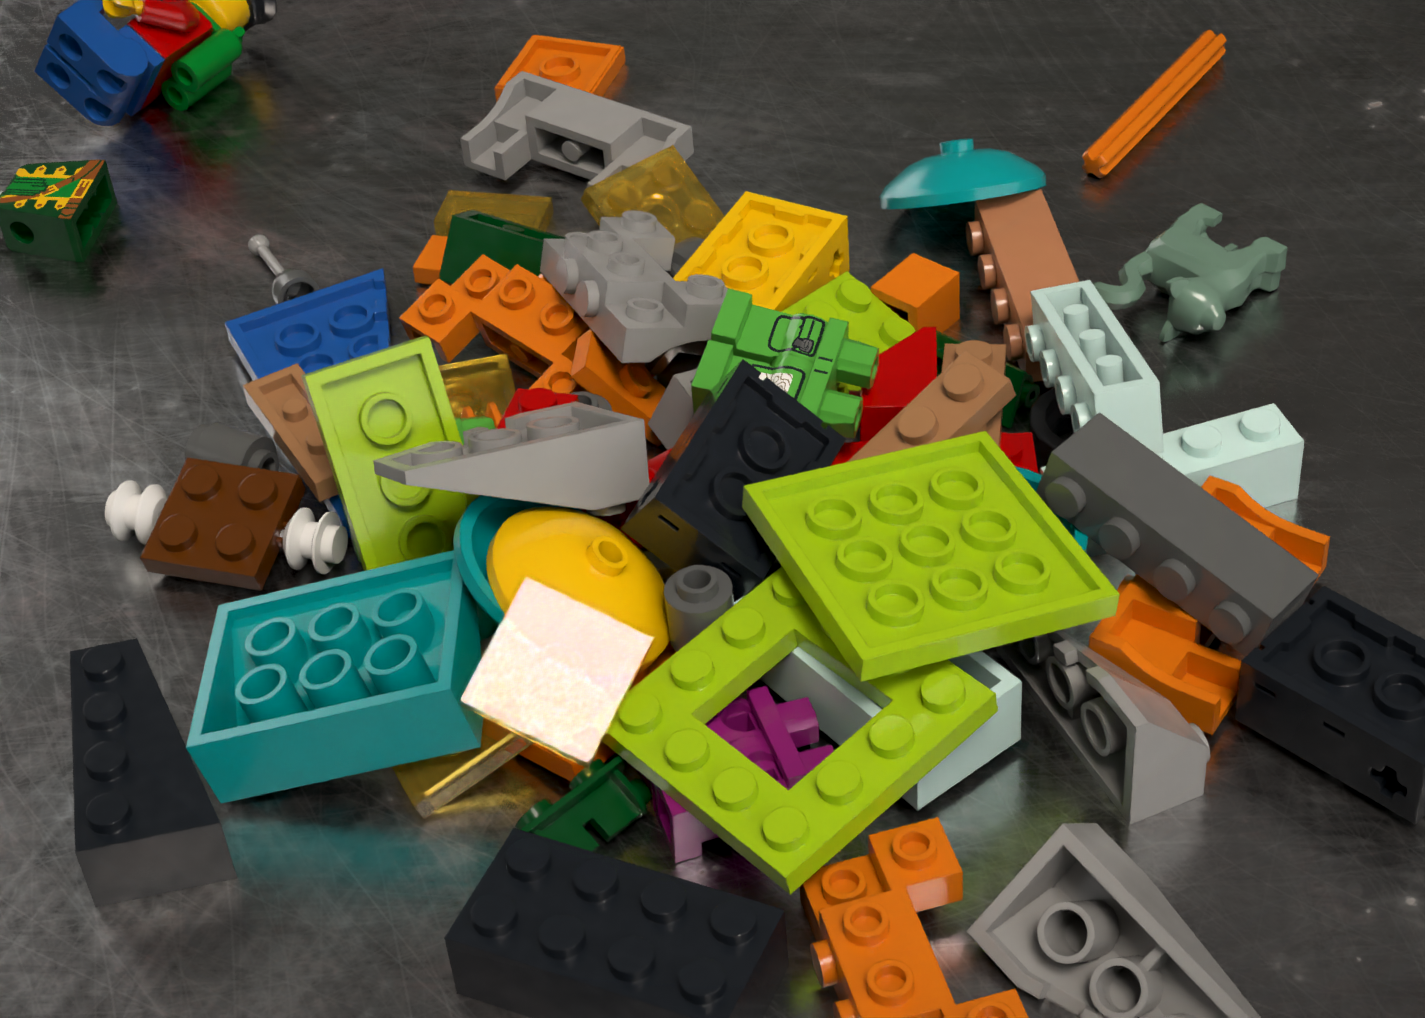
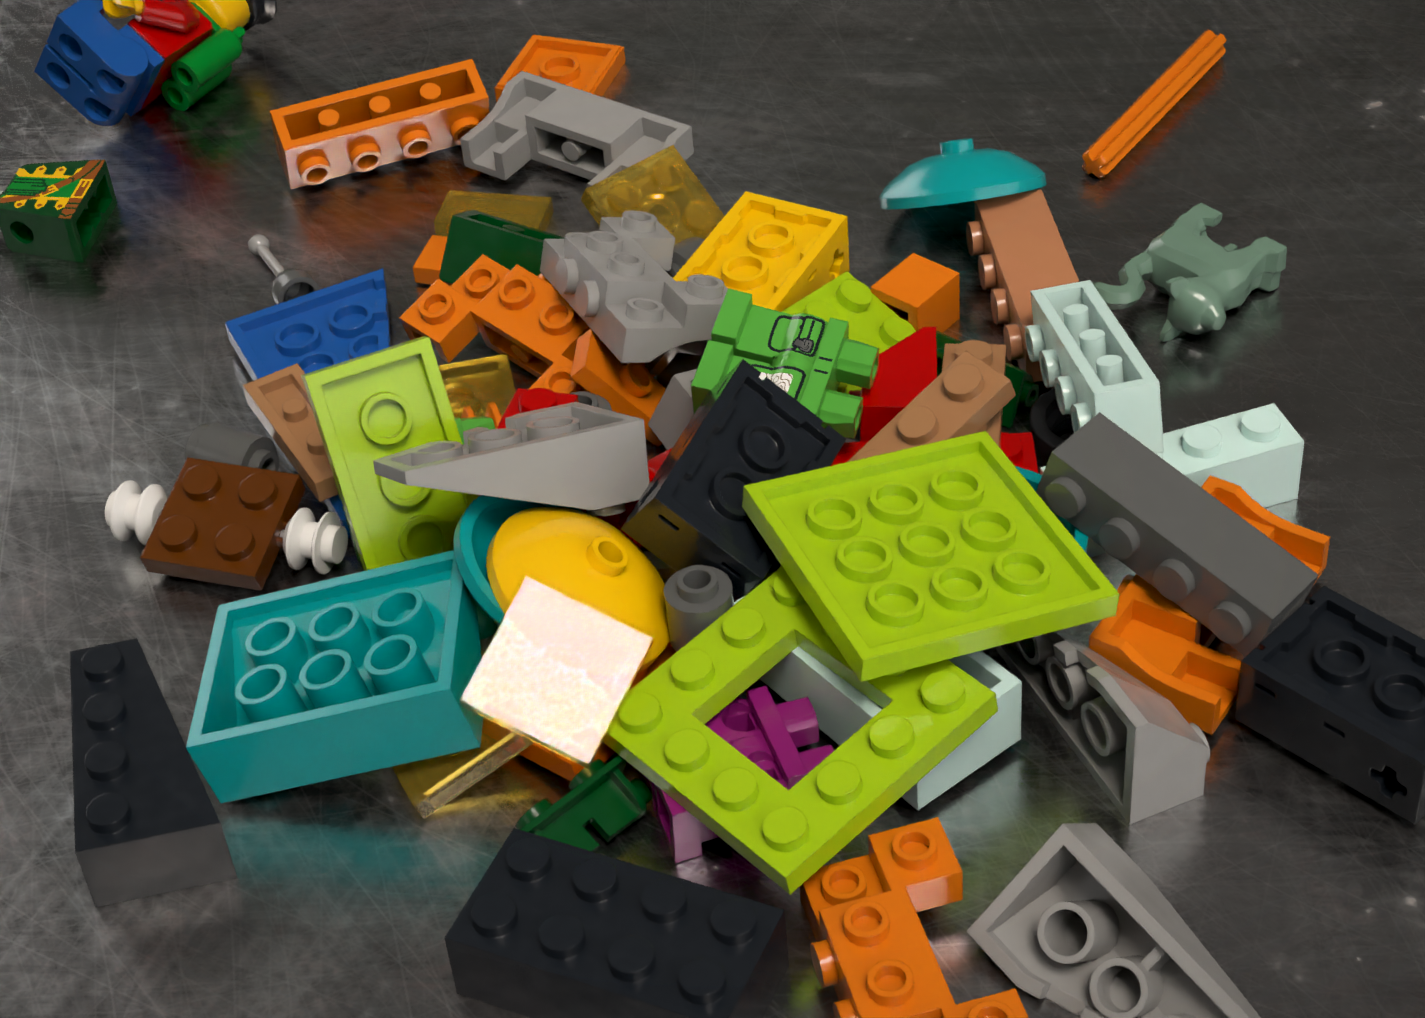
(378, 123): none -> orange brick

